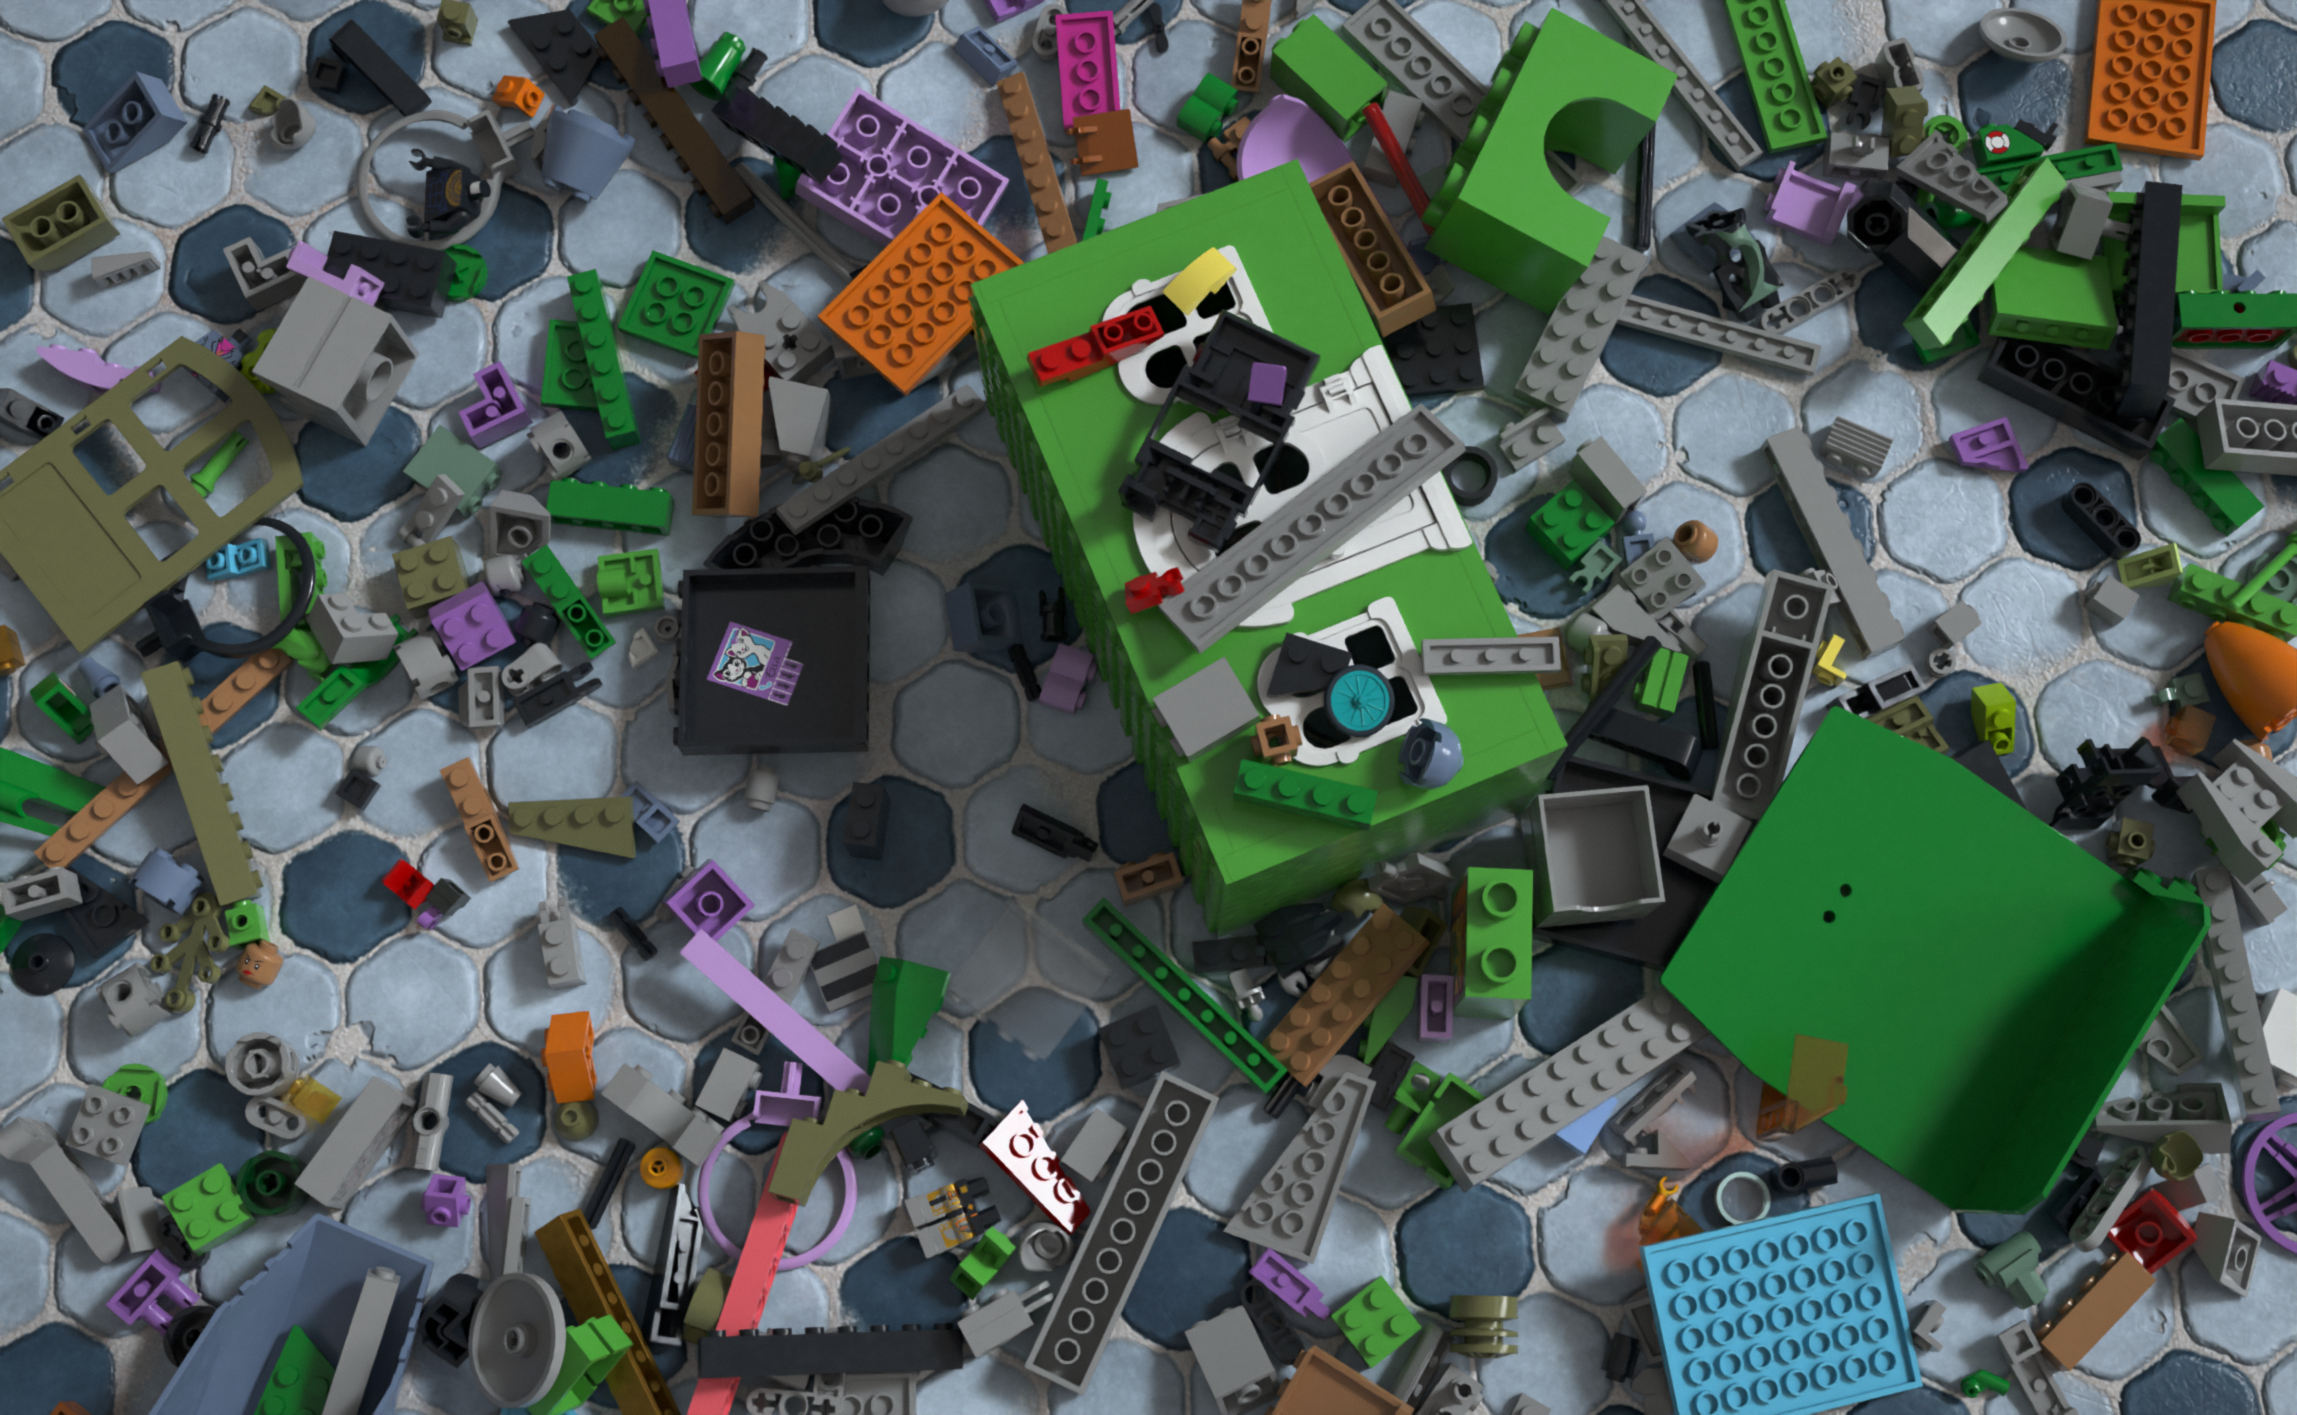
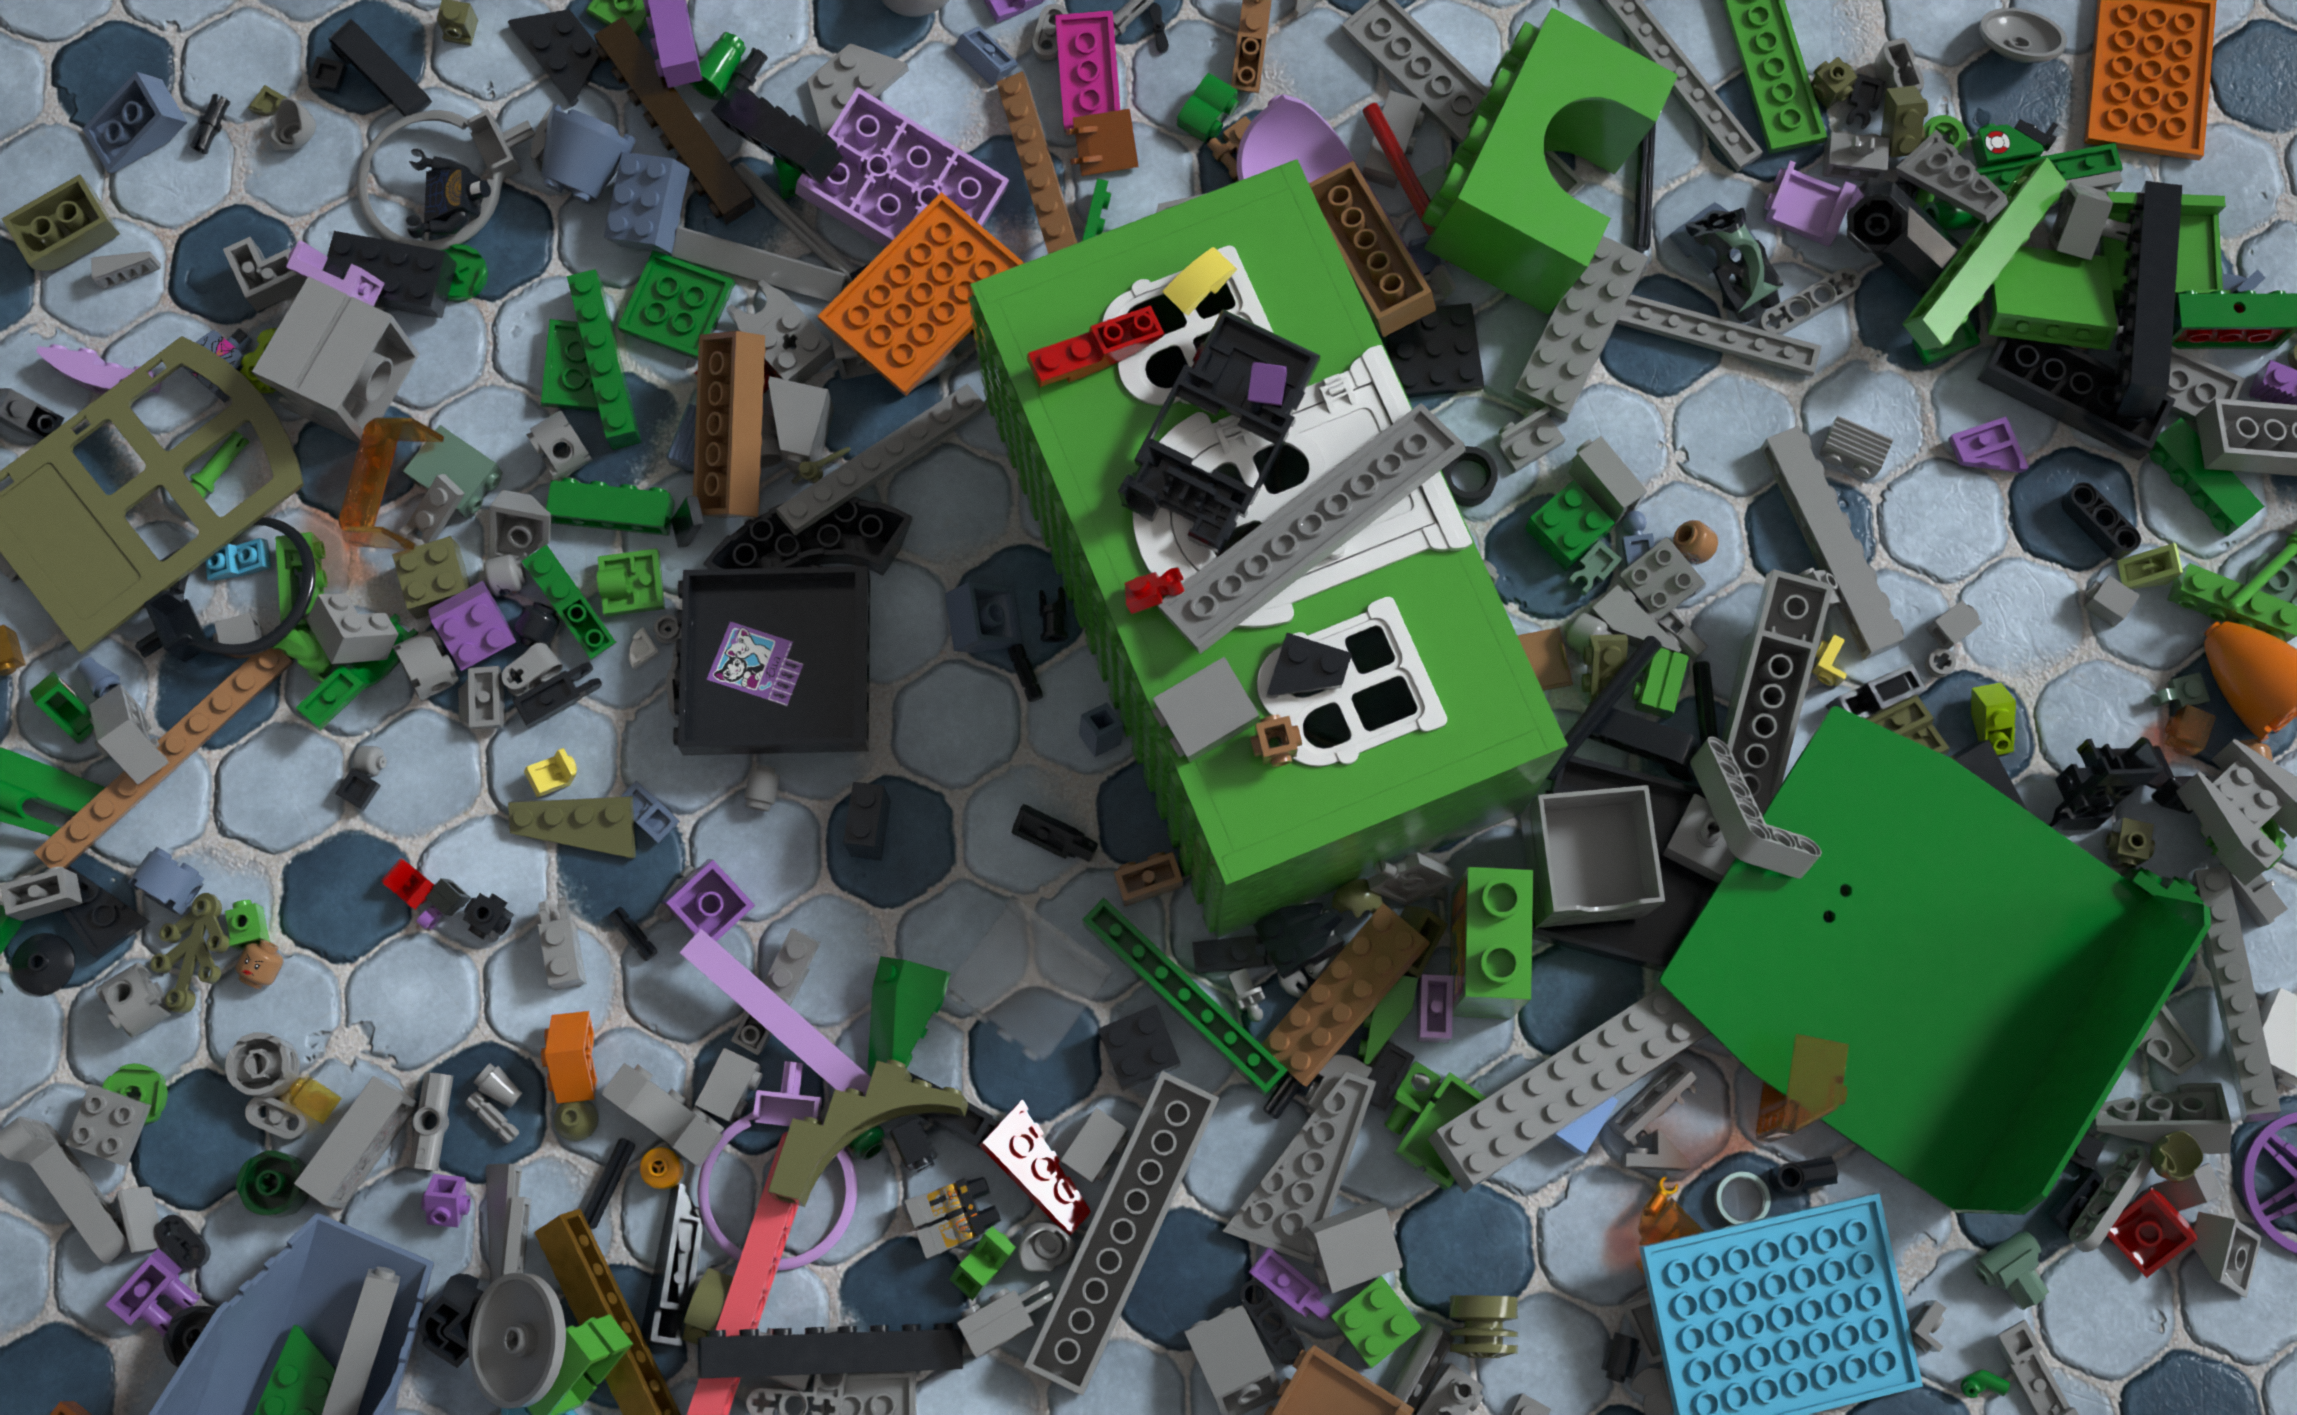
(202, 784): olive brick -> none
(209, 1210): bright green brick -> none
(238, 629): none -> light grey brick
(370, 478): none -> clear orange windscreen
(480, 819): medium nougat slope -> none
(496, 922): none -> black brick
(499, 412): medium lavender brick -> none
(518, 93): orange bracket -> none
(551, 773): none -> light yellow bracket
(646, 202): none -> sand blue brick
(687, 521): none -> black tile
(758, 264): none -> light grey tile
(845, 971): tile -> none
(846, 922): white sticker -> none
(847, 70): none -> light grey wing
(1067, 679): lavender brick -> none
(1101, 729): none -> sand blue brick
(1305, 795): green brick -> none
(1326, 76): bright green brick -> none
(1353, 1246): none -> light grey brick
(1359, 700): teal wheel -> none
(1430, 755): sand blue cylinder -> none
(1490, 656): light grey plate -> none
(1740, 817): none -> light grey beam
(2093, 1310): medium nougat brick -> none

